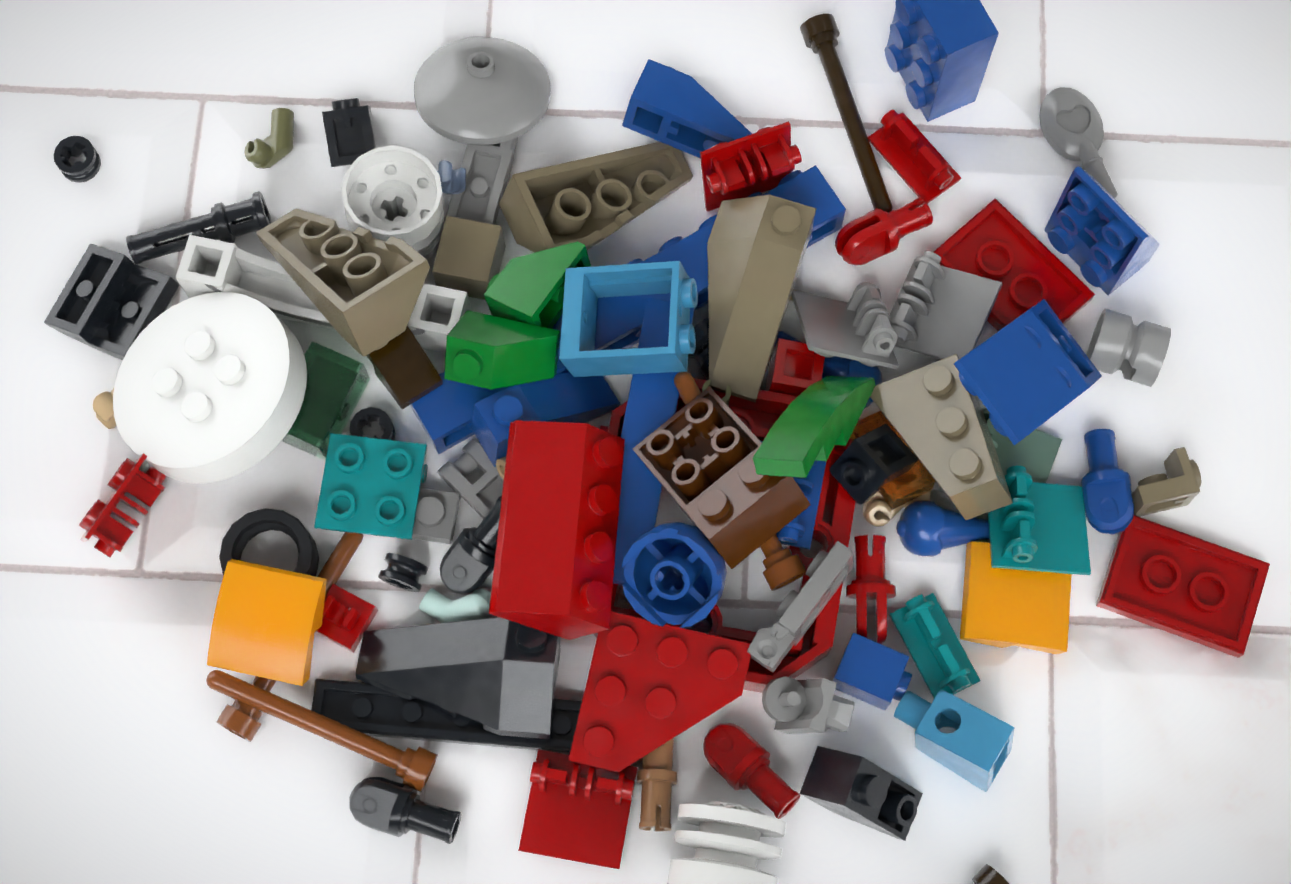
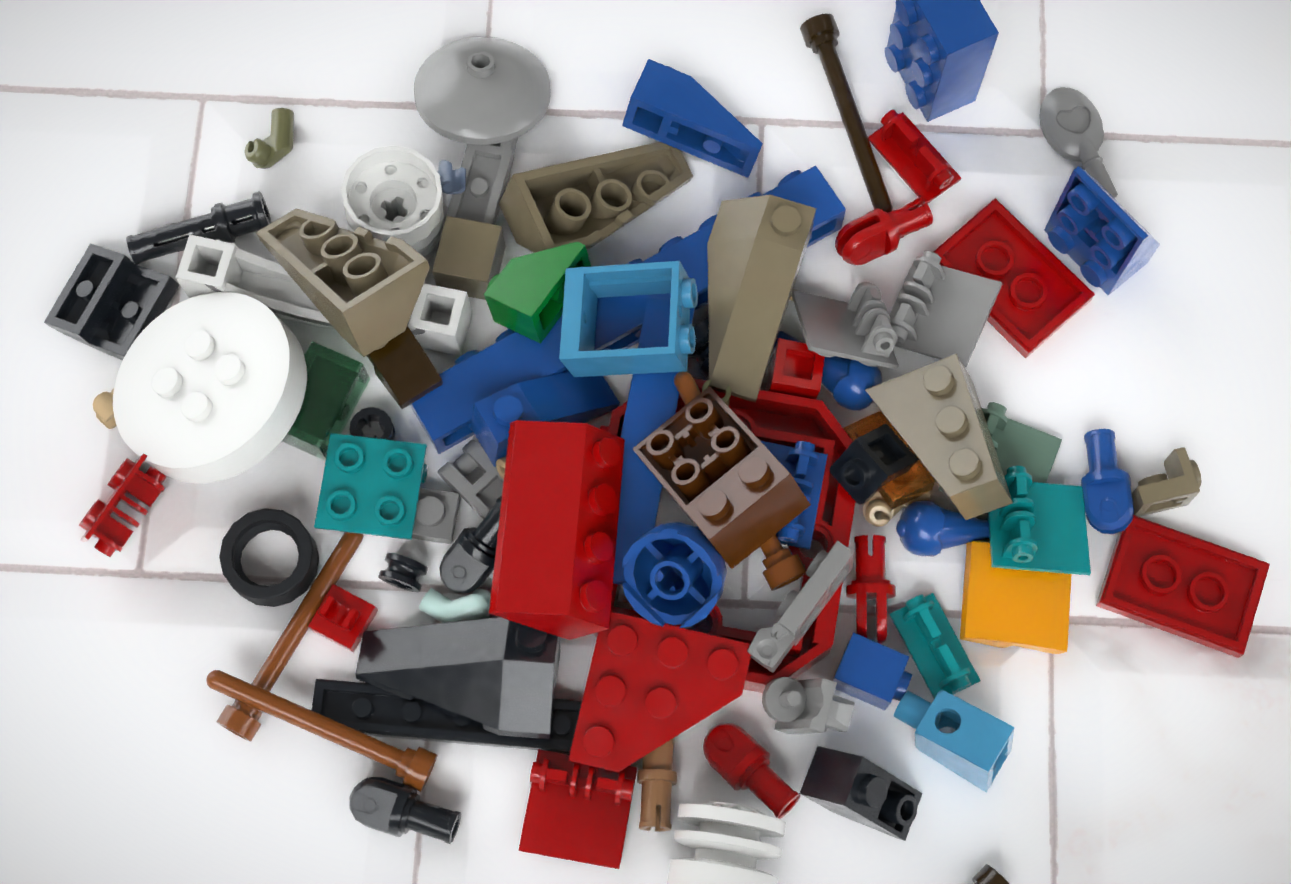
(74, 147): black bush -> none
(266, 622): light orange slope -> none
(348, 131): black bracket -> none
(499, 351): green slope -> none
(747, 165): red hinge -> none
(813, 425): green slope -> none
(1027, 372): blue slope -> none
(1128, 347): light grey wheel -> none

